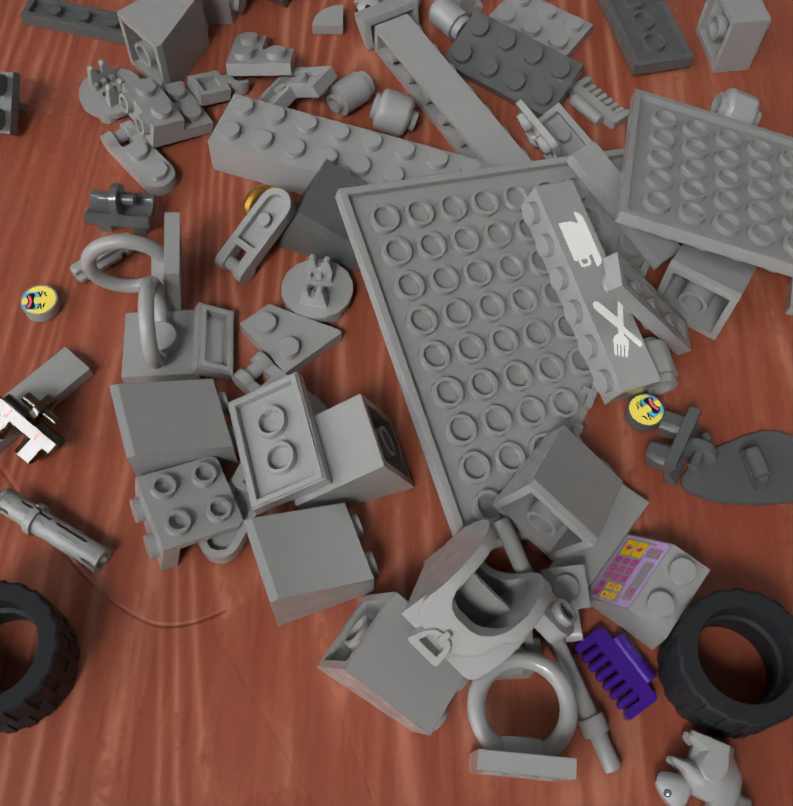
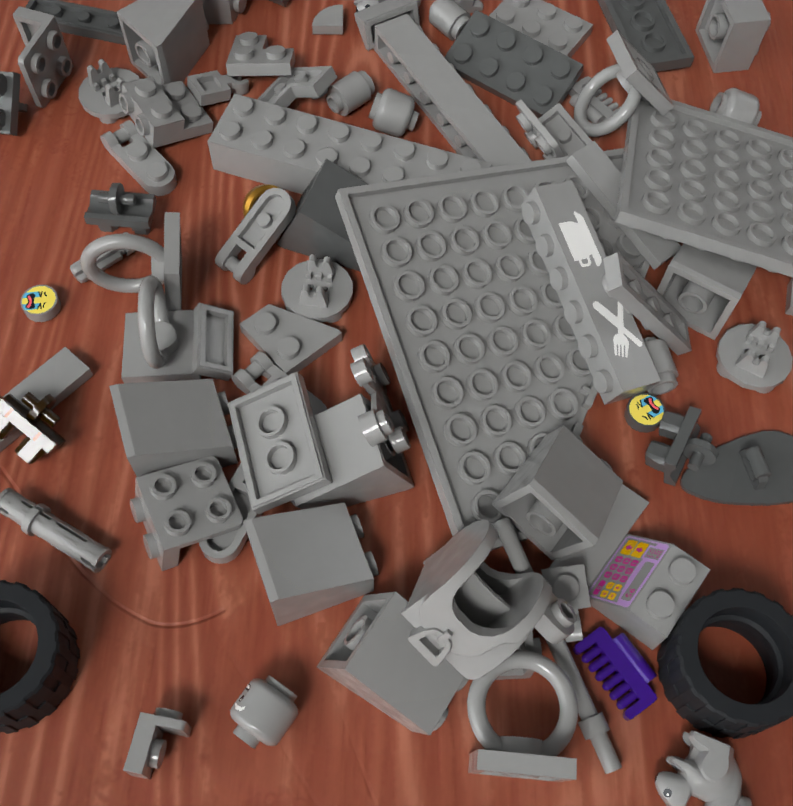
(45, 55): none -> light grey bracket
(147, 745): none -> light grey bracket
(264, 712): none -> light grey head
(381, 421): none -> light grey plant
(635, 76): none -> light grey tile
(740, 353): none -> light grey plate

